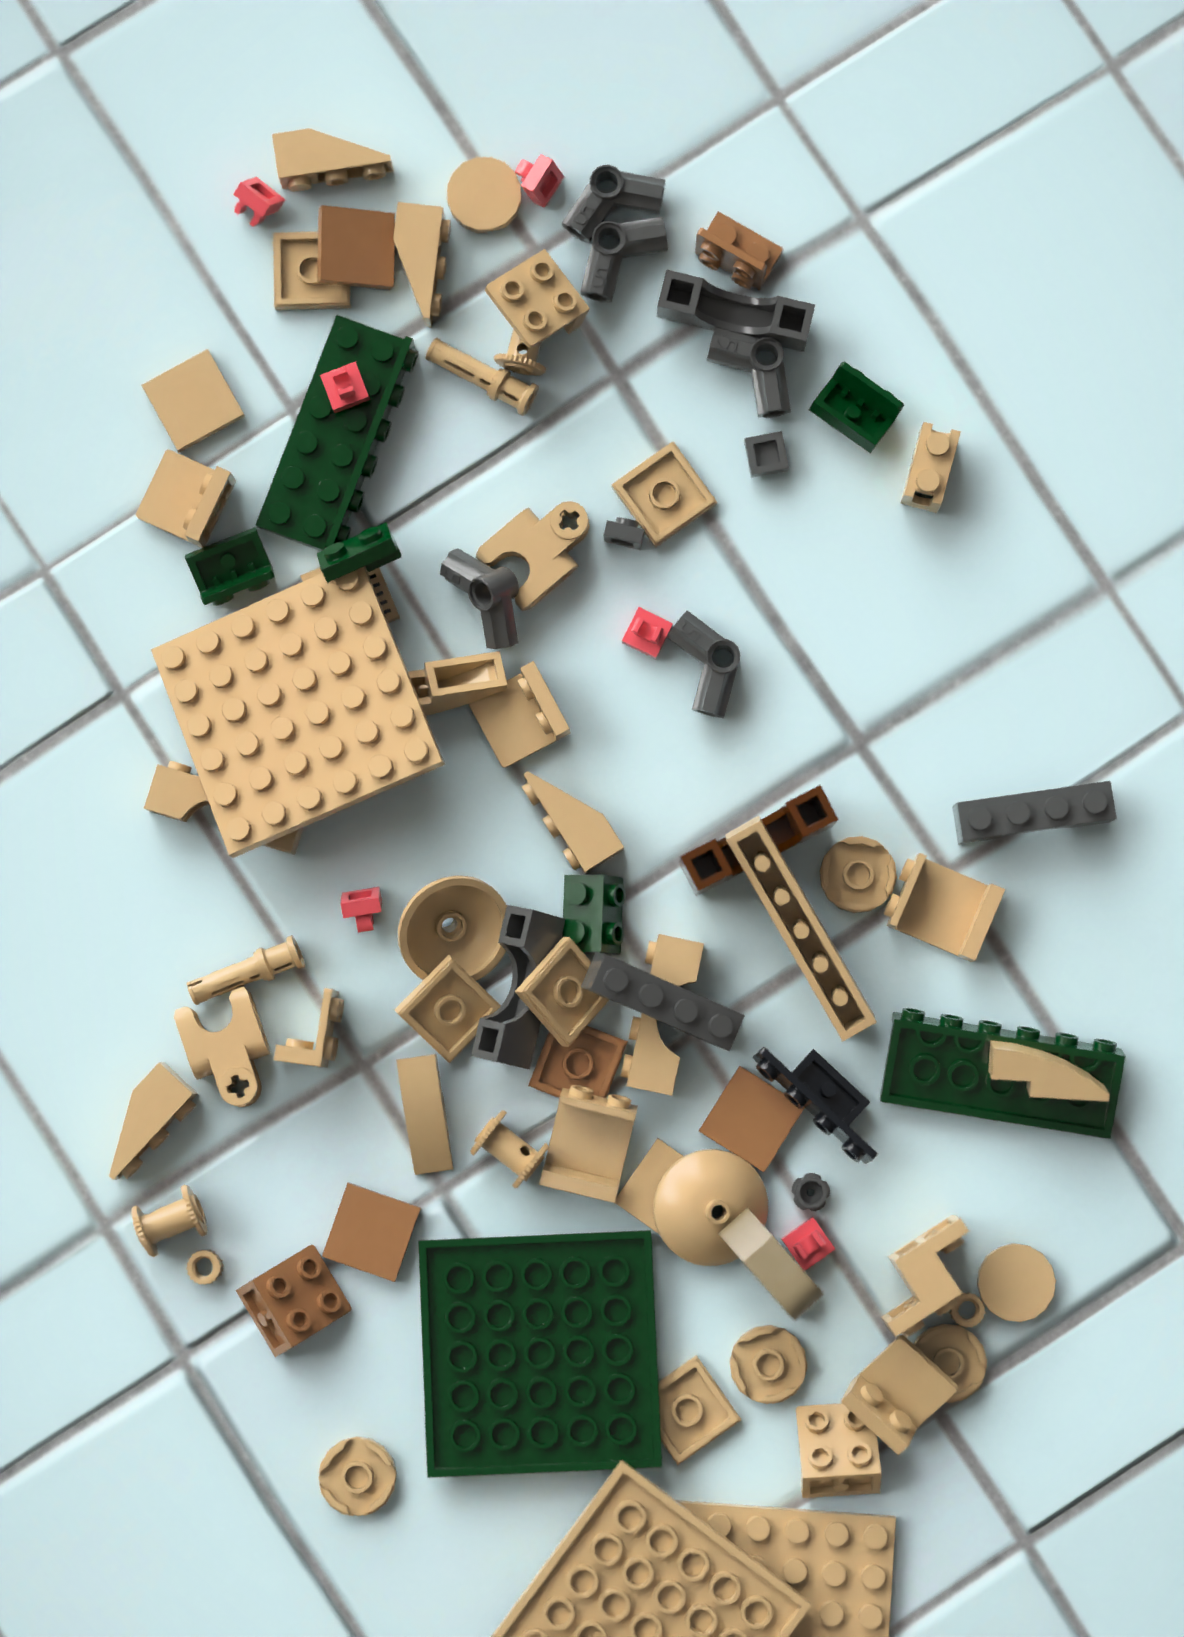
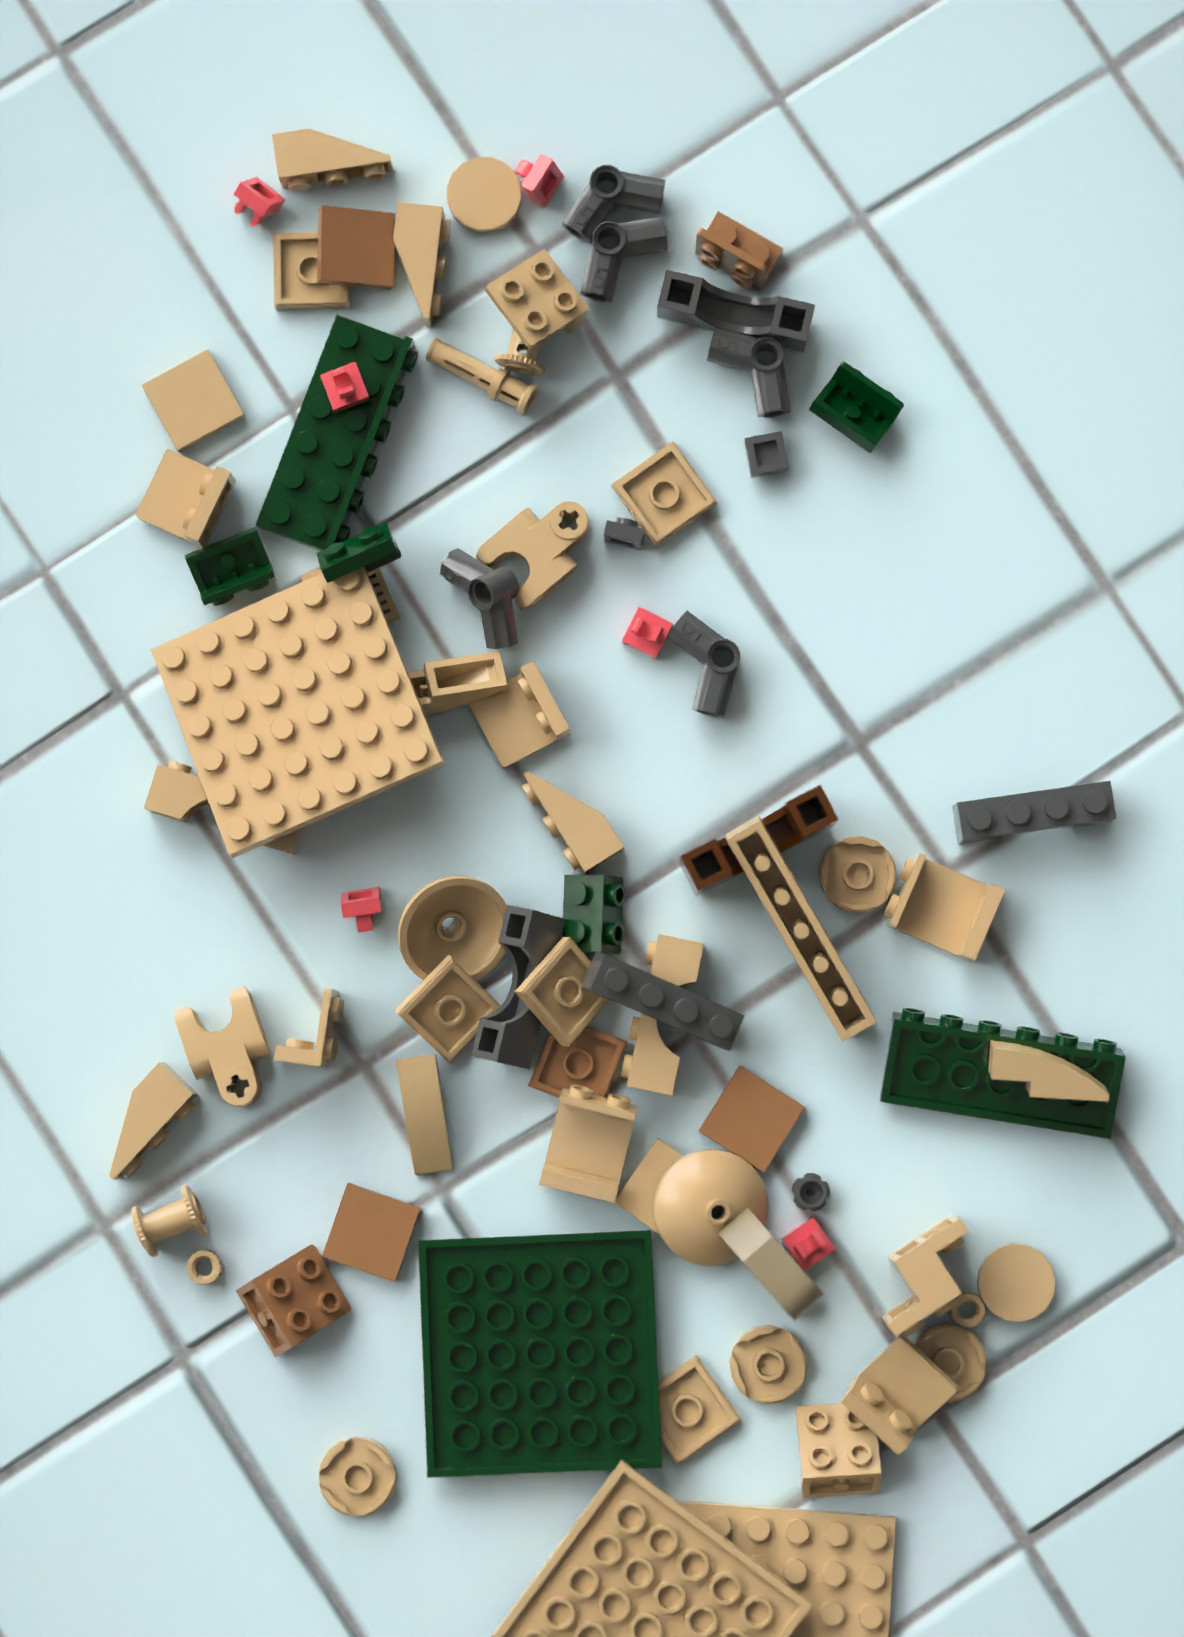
(261, 965): tan pin -> none
(509, 1149): tan hose -> none
(824, 1094): black bracket -> none
(930, 468): tan brick -> none

